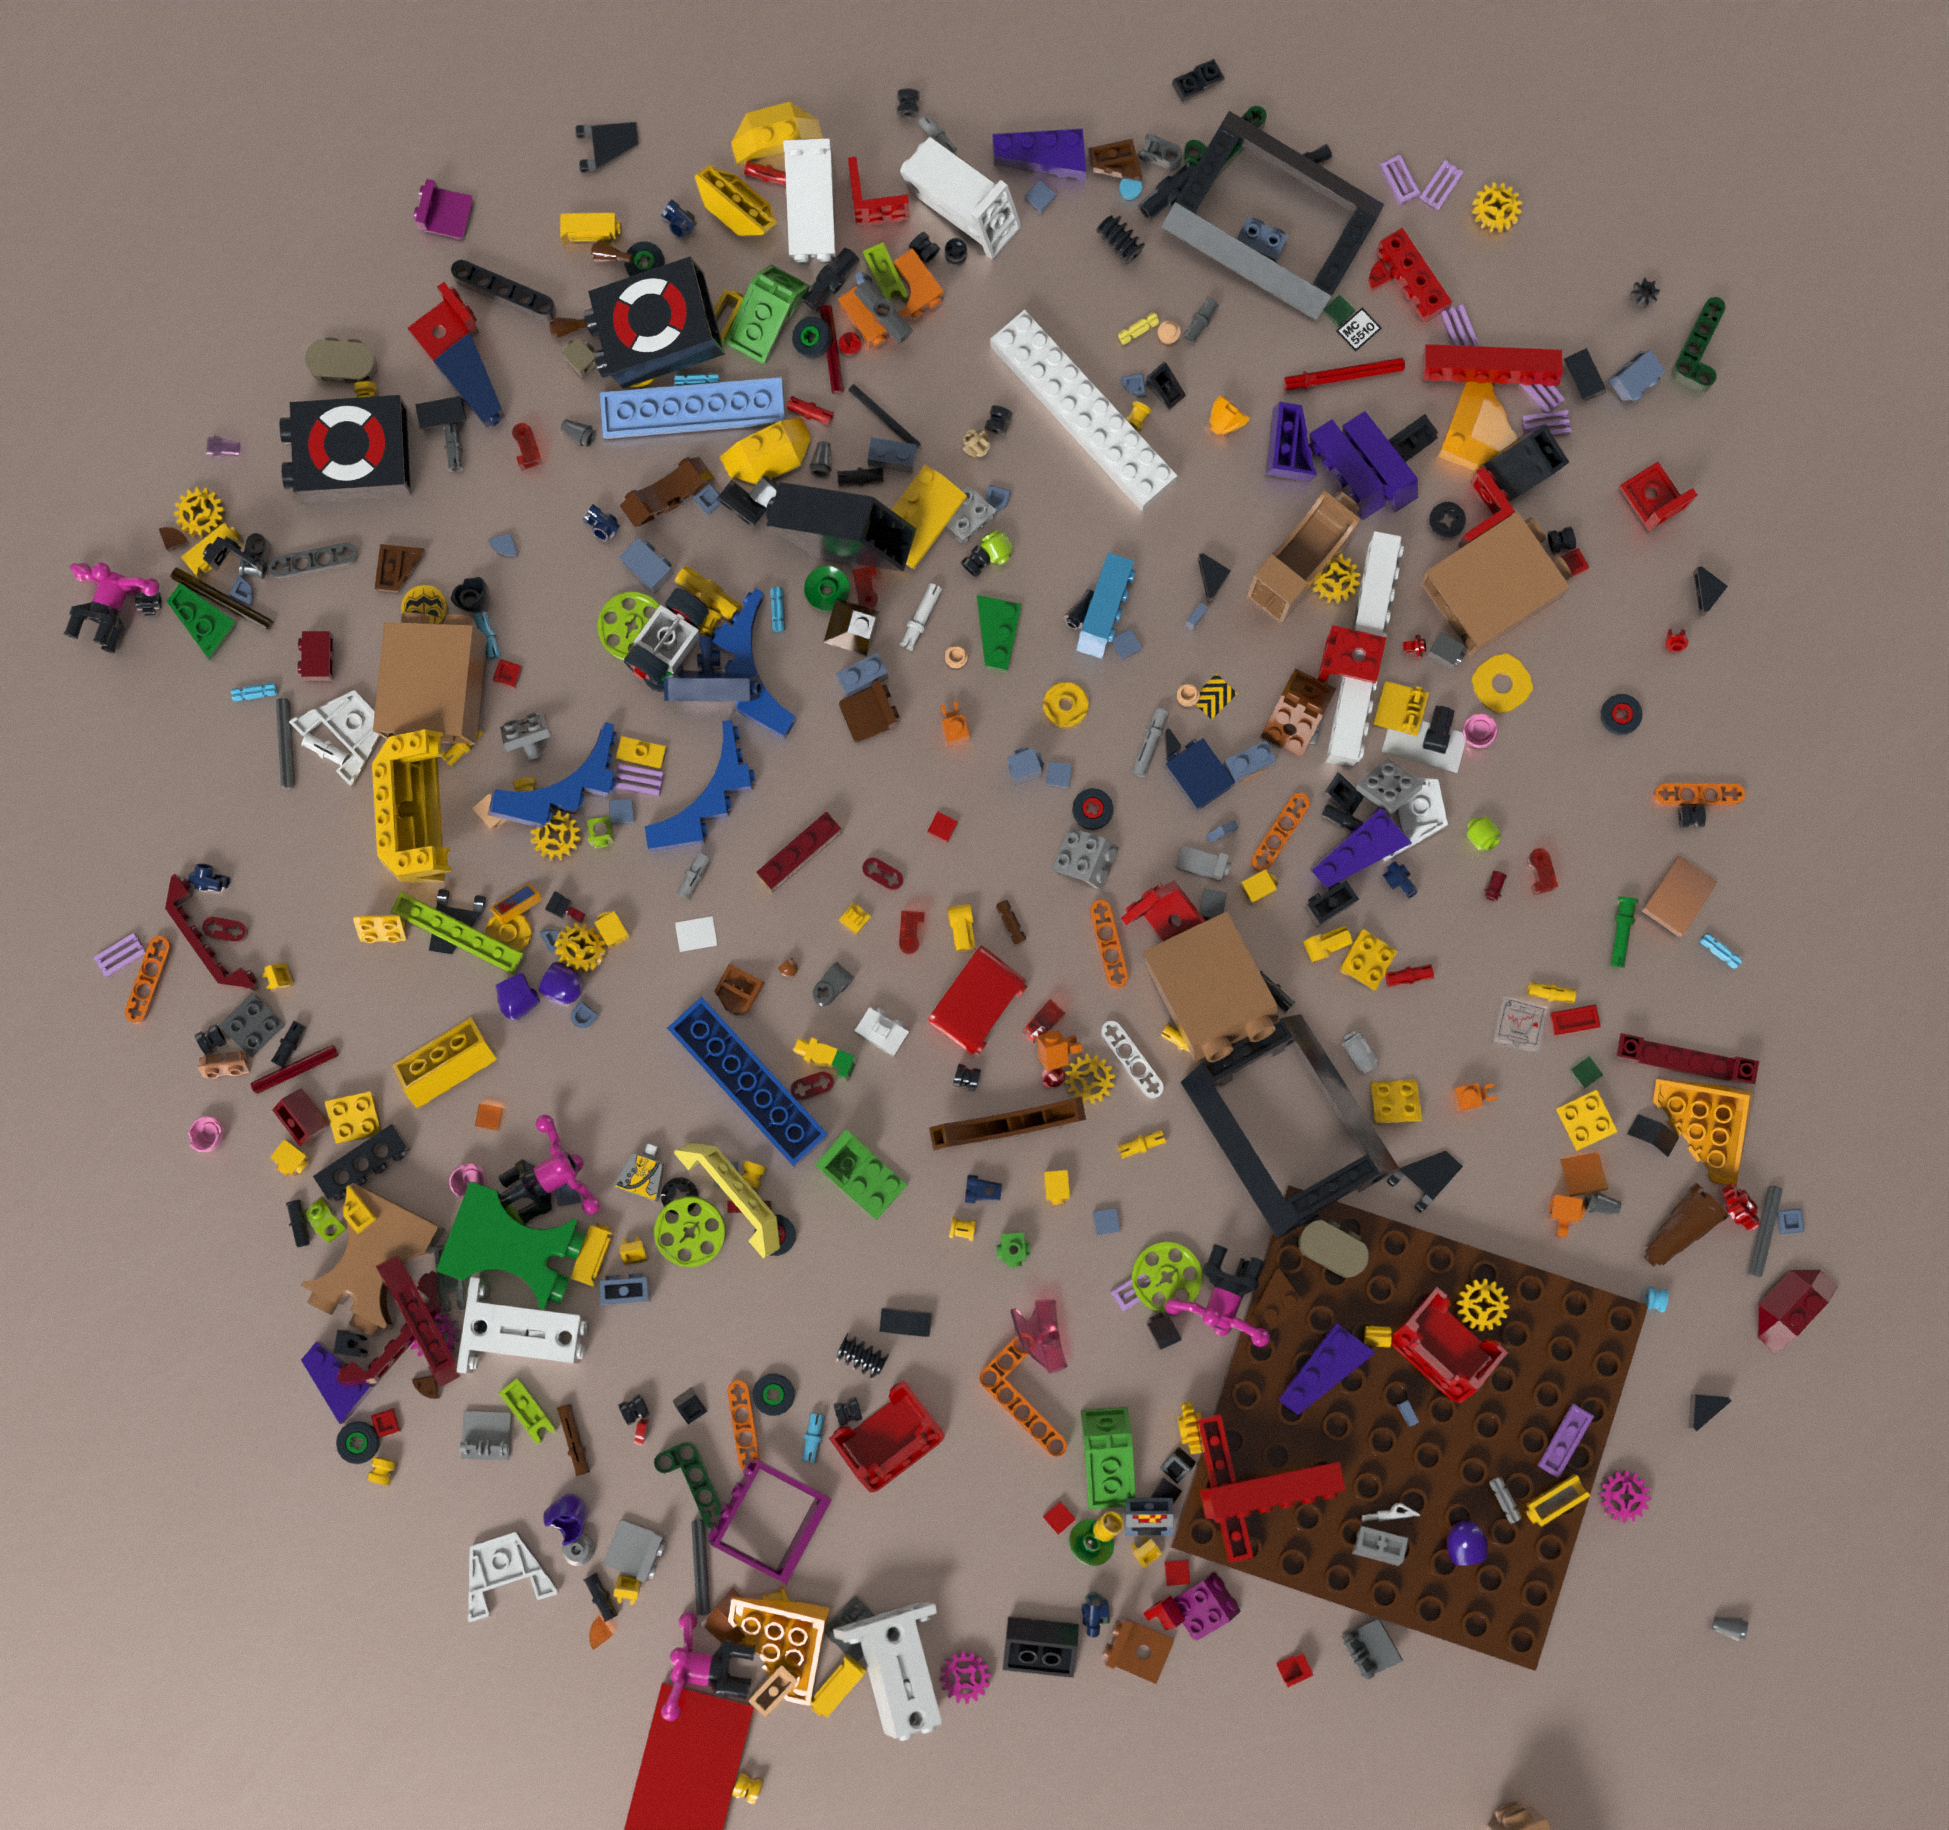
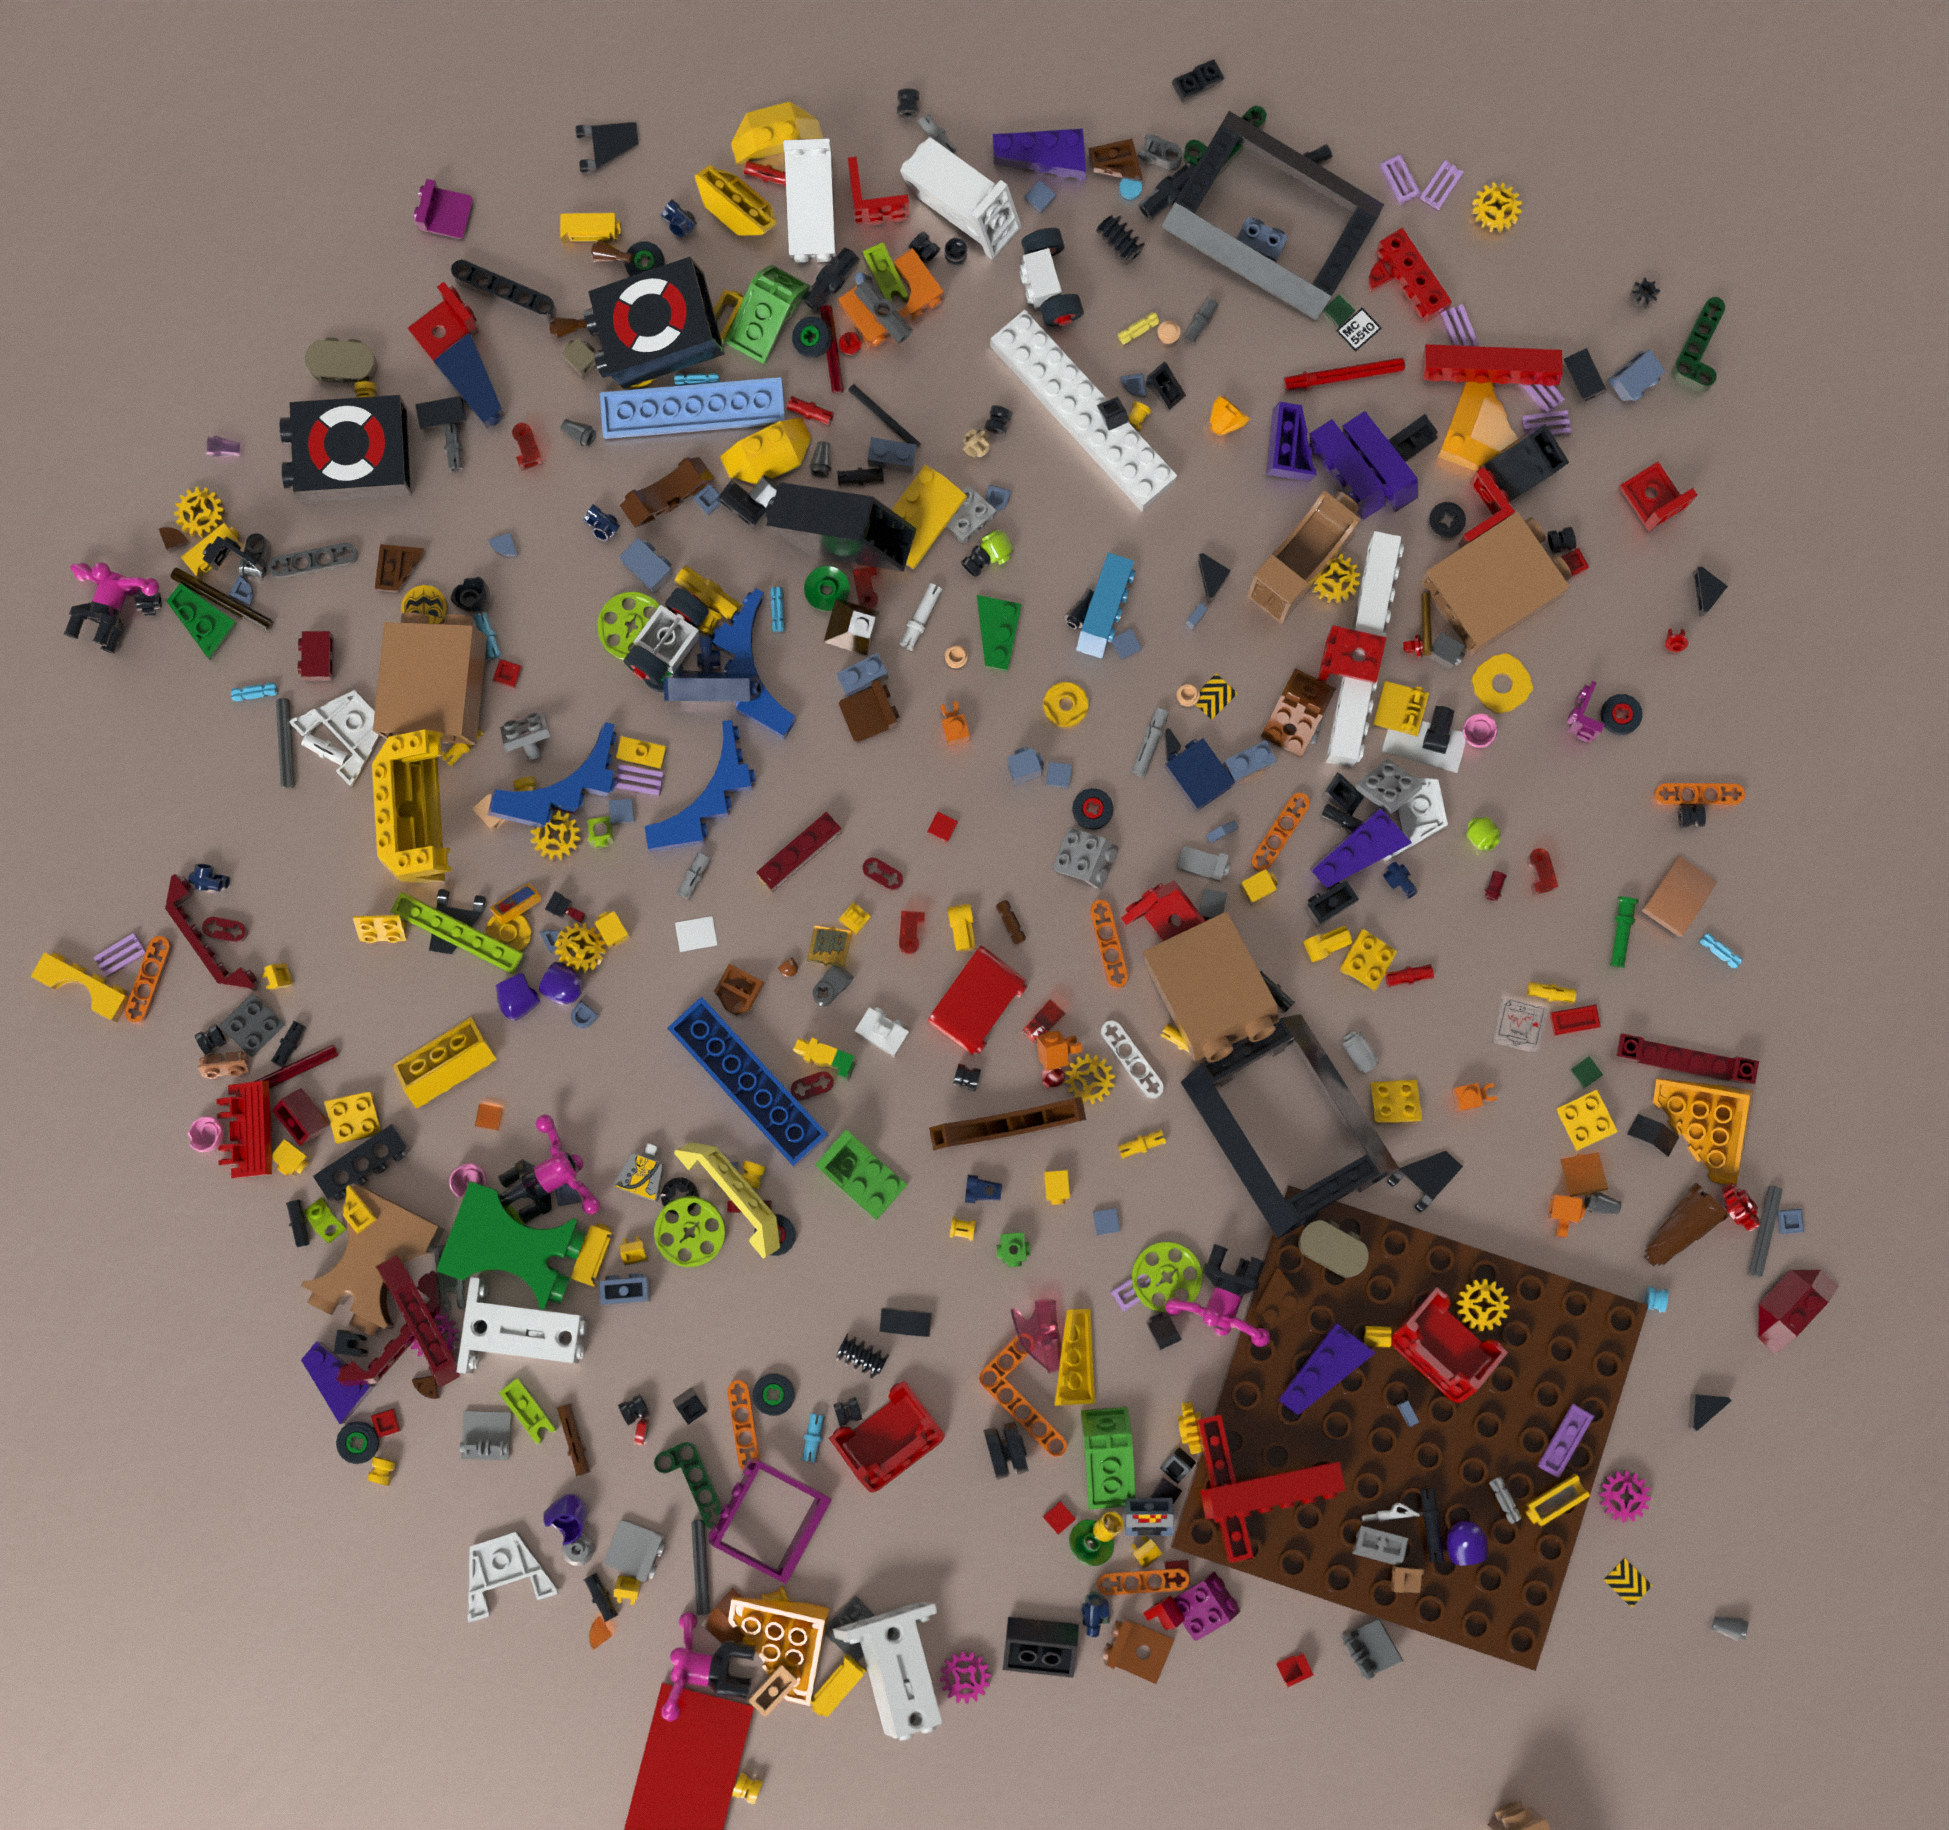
(105, 1000): none -> yellow arch
(250, 1130): none -> red hinge
(829, 946): none -> piece
(1006, 1450): none -> black wheel
(1042, 281): none -> brick
(1076, 1372): none -> yellow wing
(1113, 413): none -> black slope
(1143, 1579): none -> orange beam
(1406, 1579): none -> medium nougat panel
(1426, 624): none -> pearl gold bar
(1432, 1527): none -> black pin
(1581, 725): none -> magenta bracket
(1628, 1582): none -> sticker

